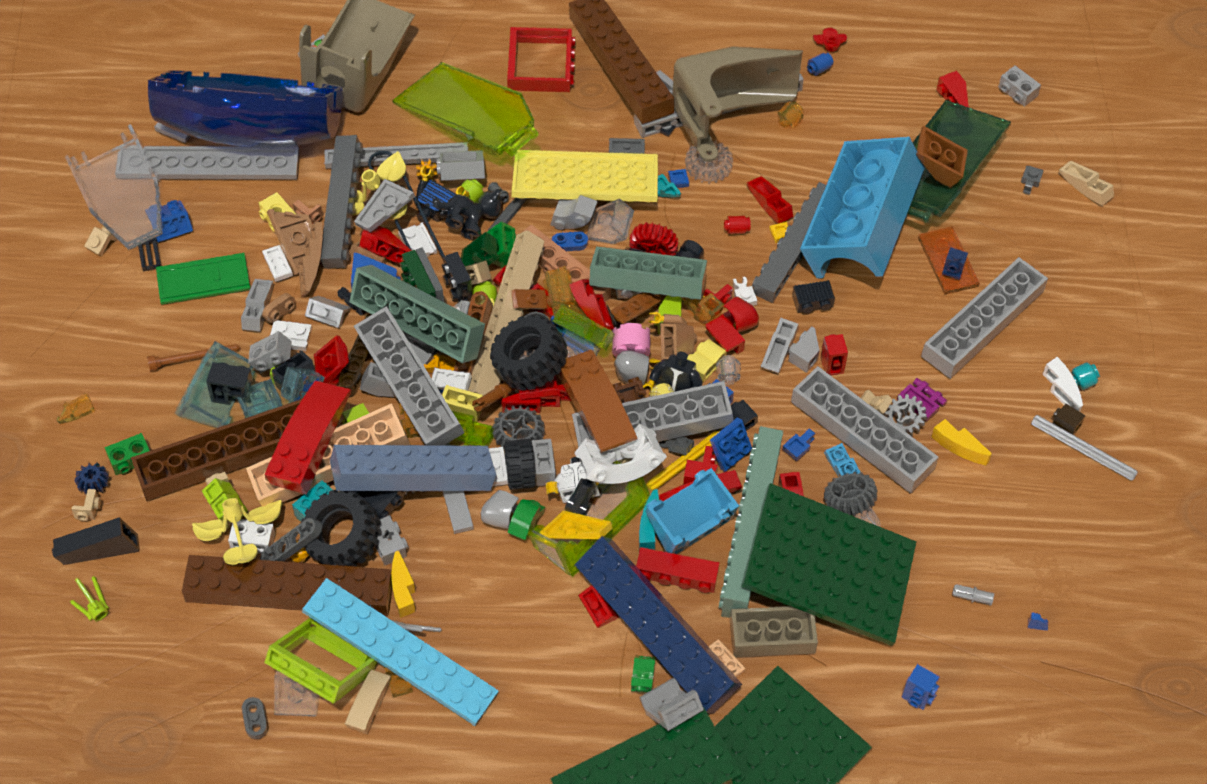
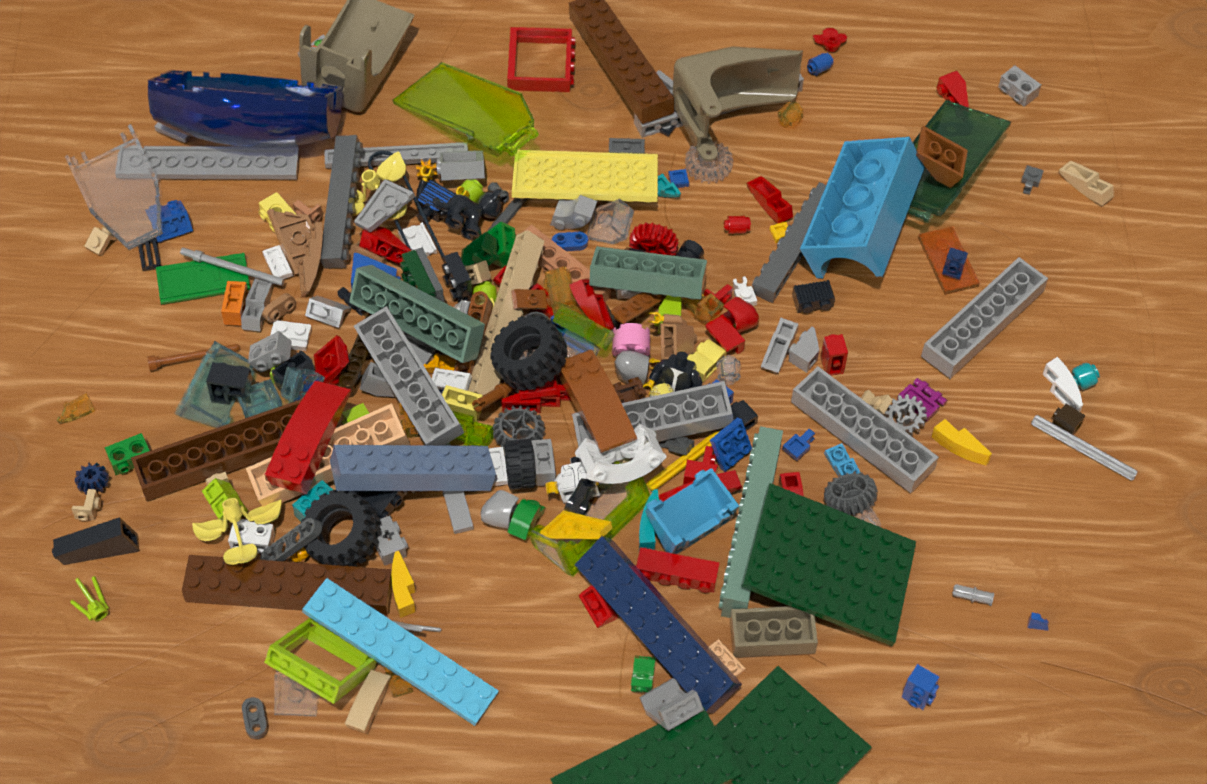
(199, 256): none -> light grey bar
(234, 302): none -> orange brick

